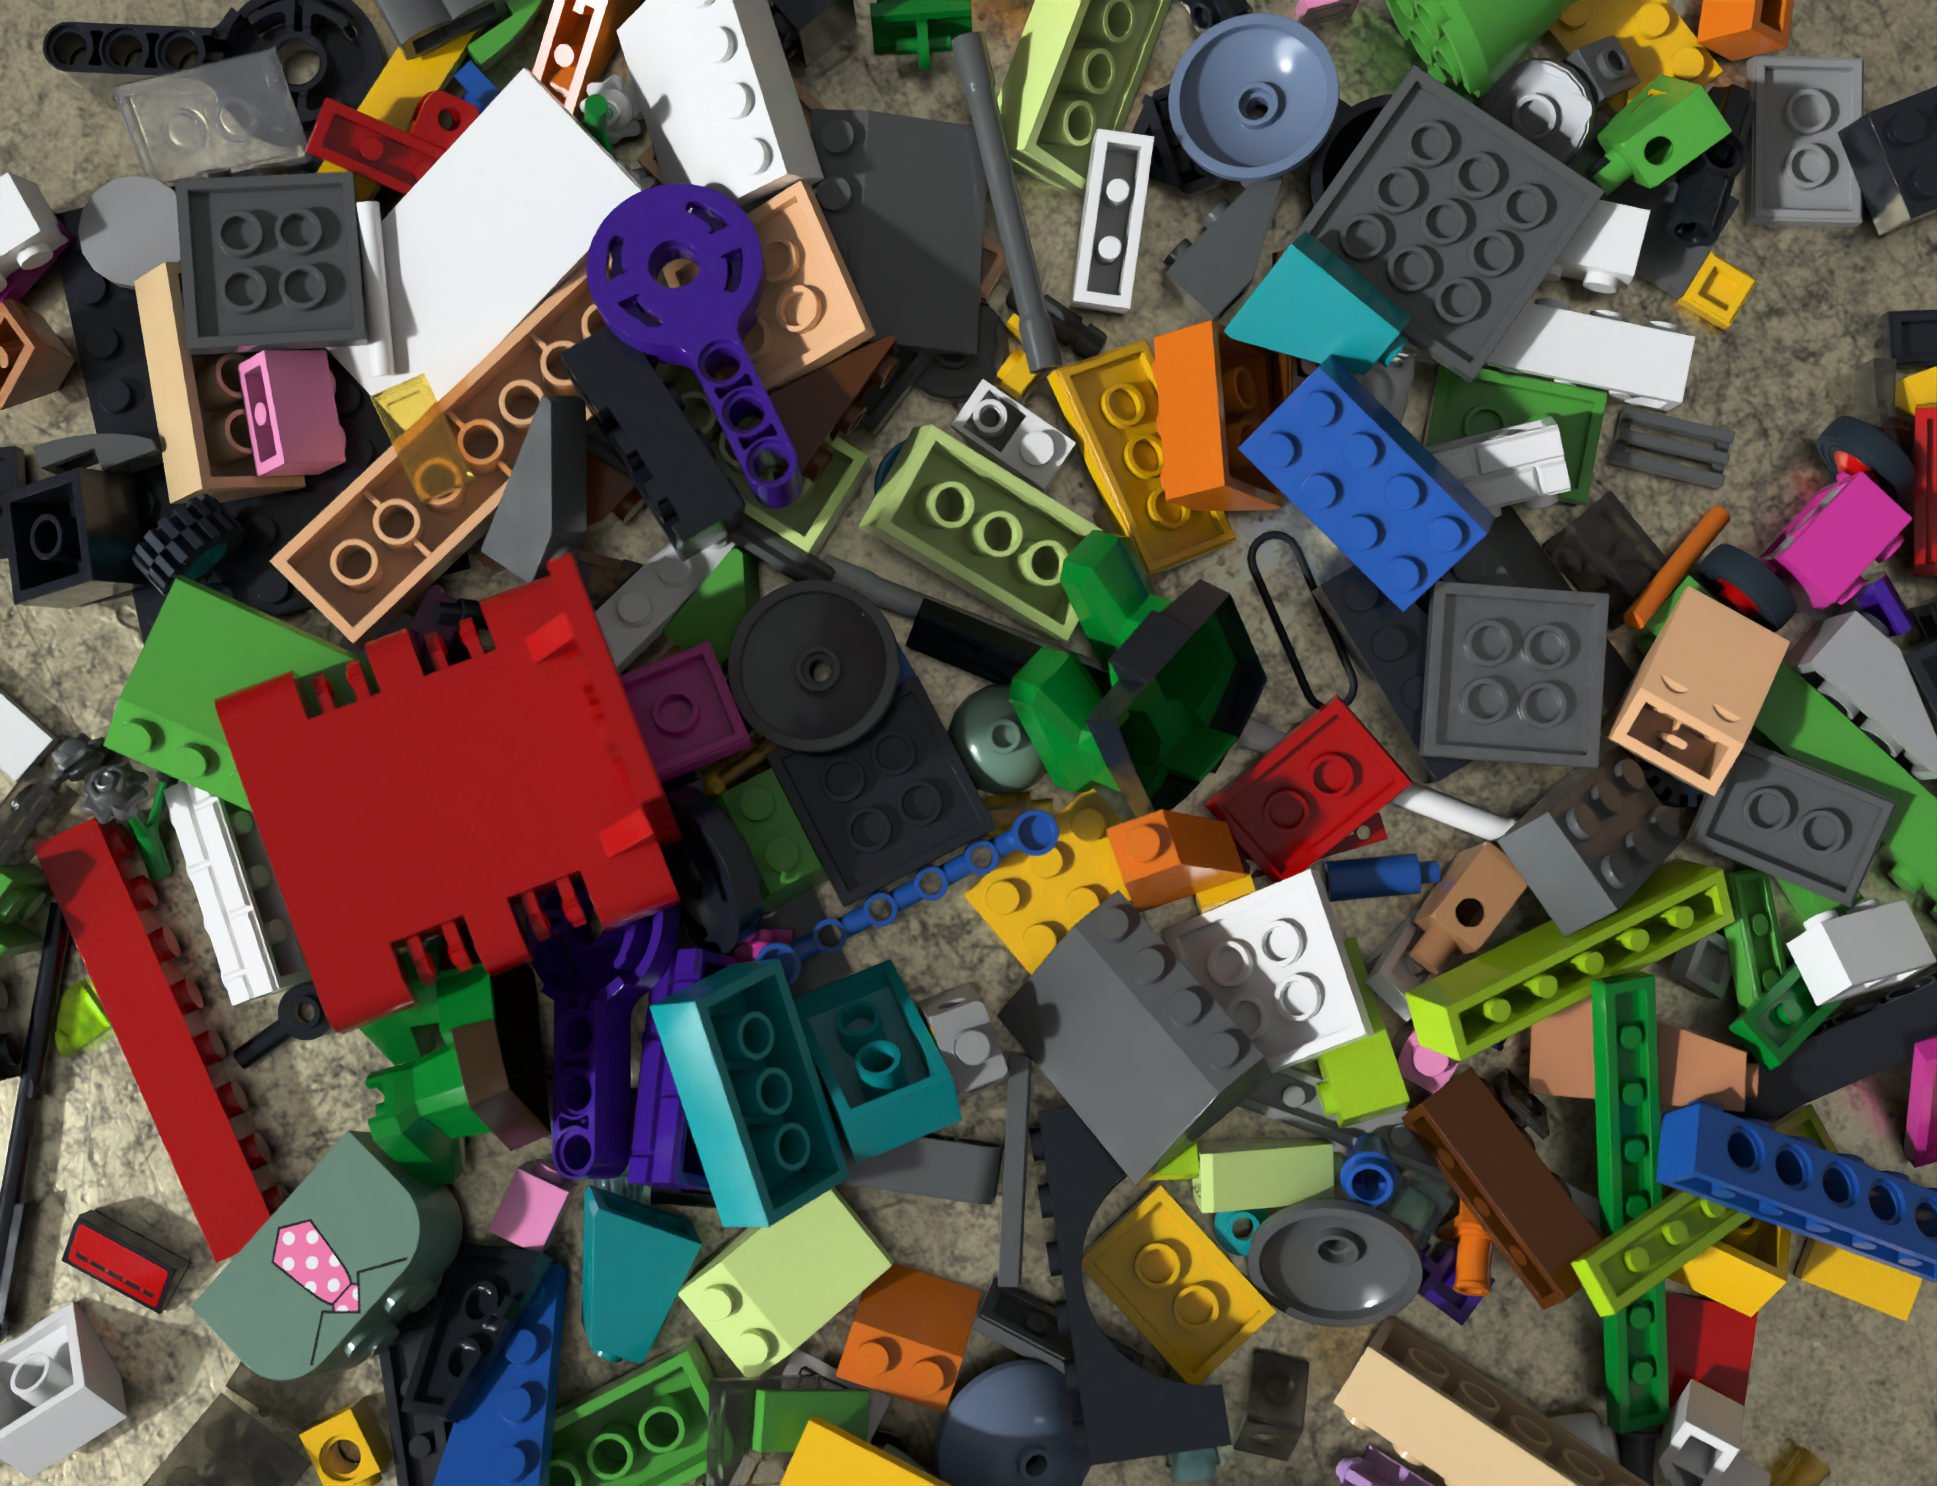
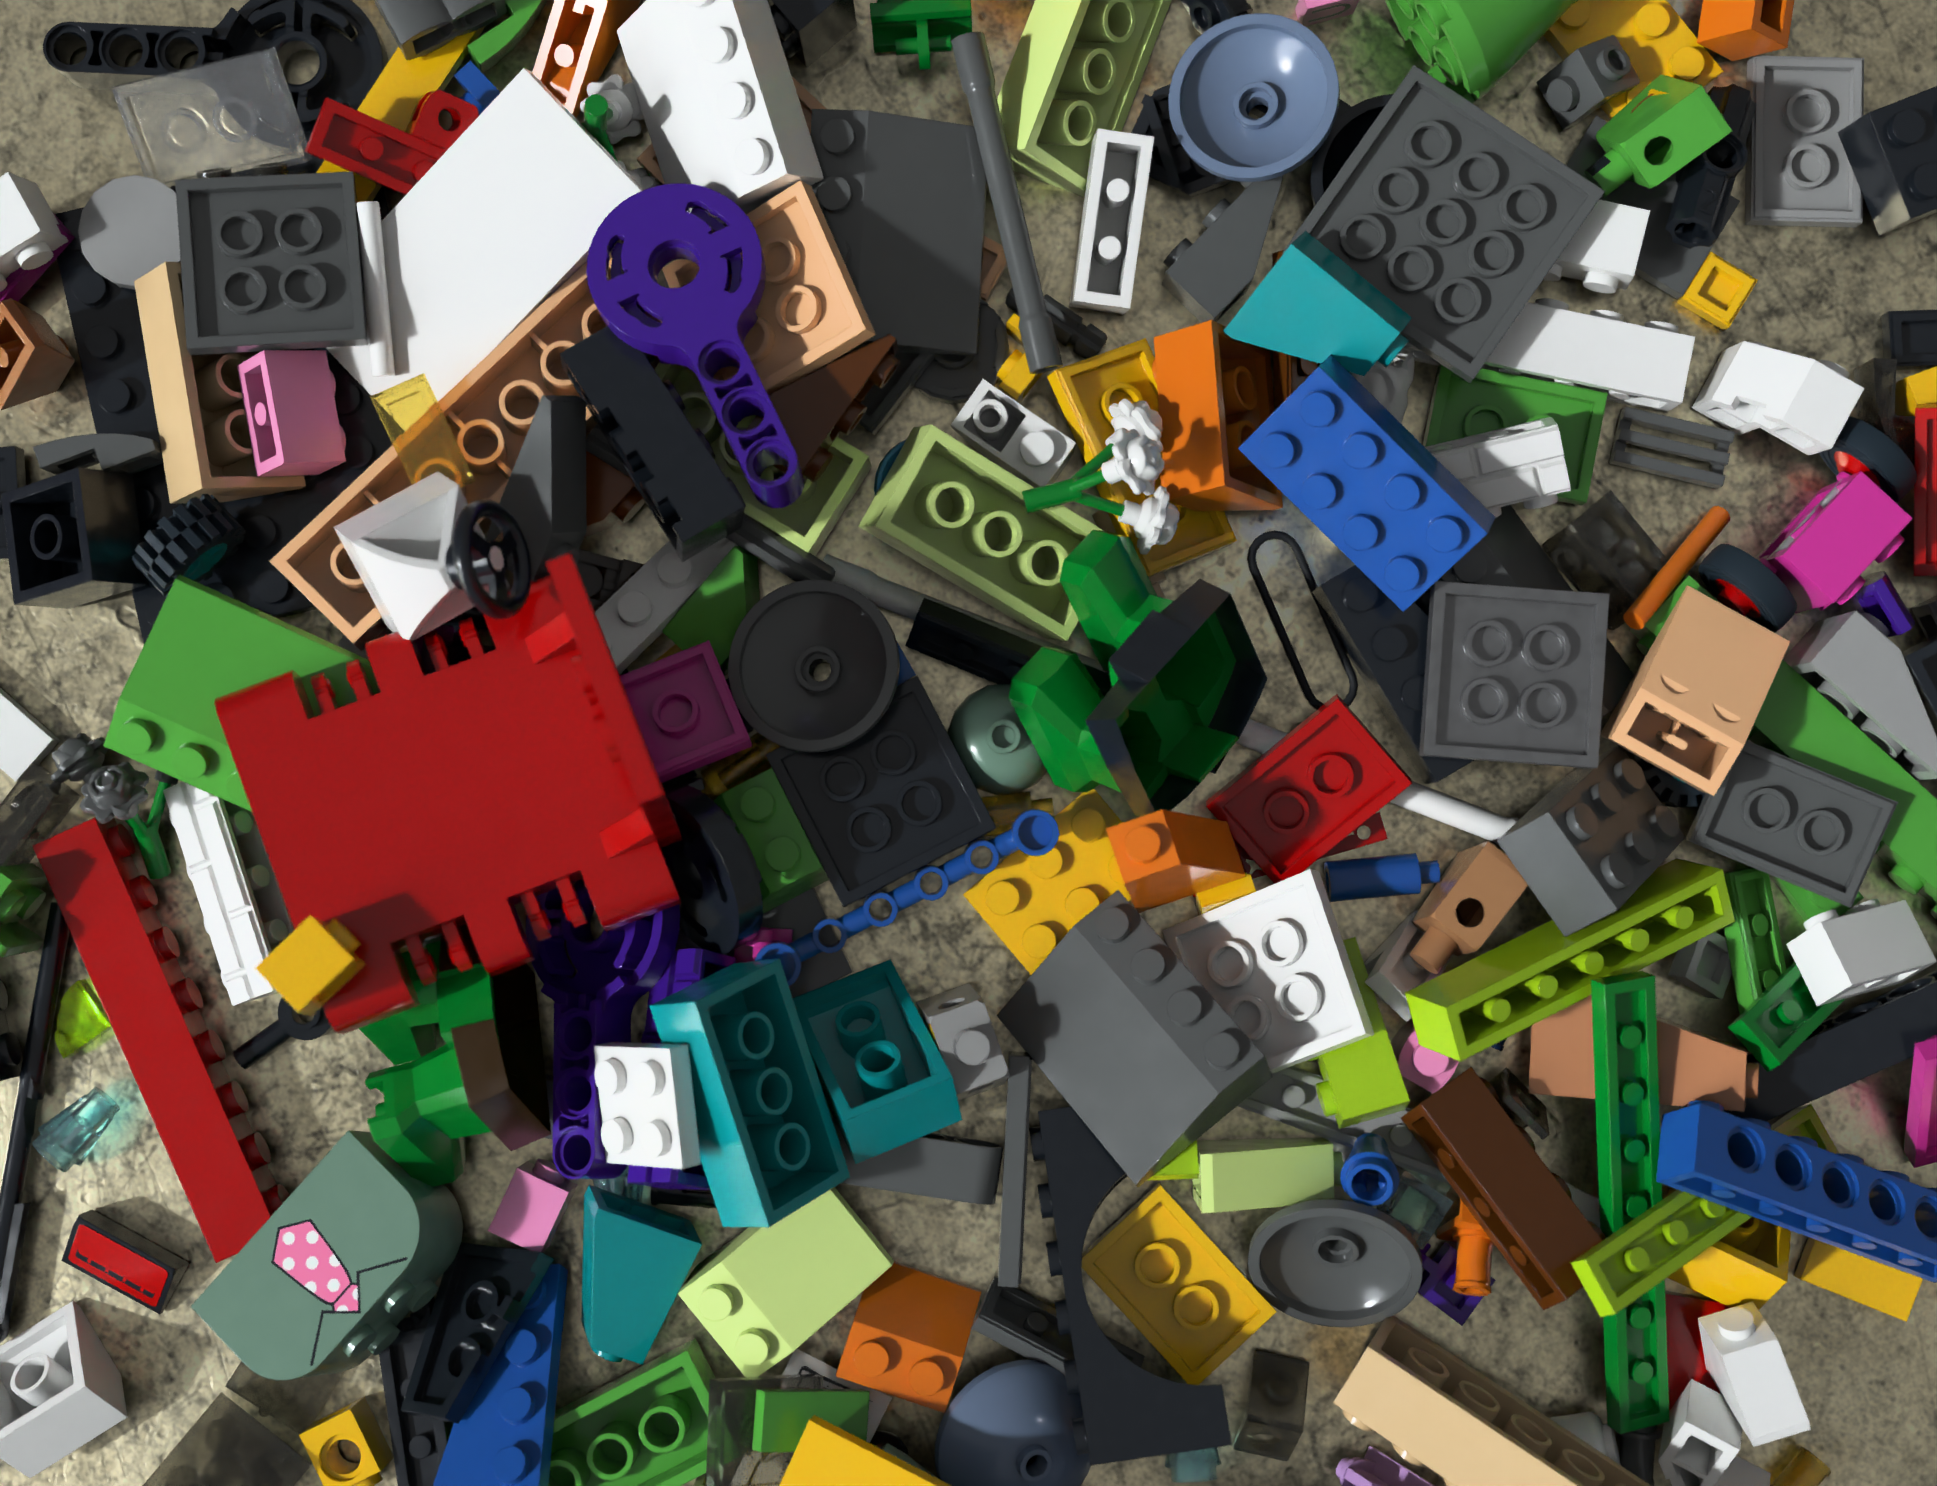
(75, 1130): none -> clear light blue cone
(312, 964): none -> yellow brick
(431, 560): none -> white piece
(647, 1104): none -> white plate
(1137, 462): none -> white plant
(1223, 1229): teal plate -> none
(1544, 105): light grey tile -> none
(1752, 1373): none -> white slope
(1780, 393): none -> white brick

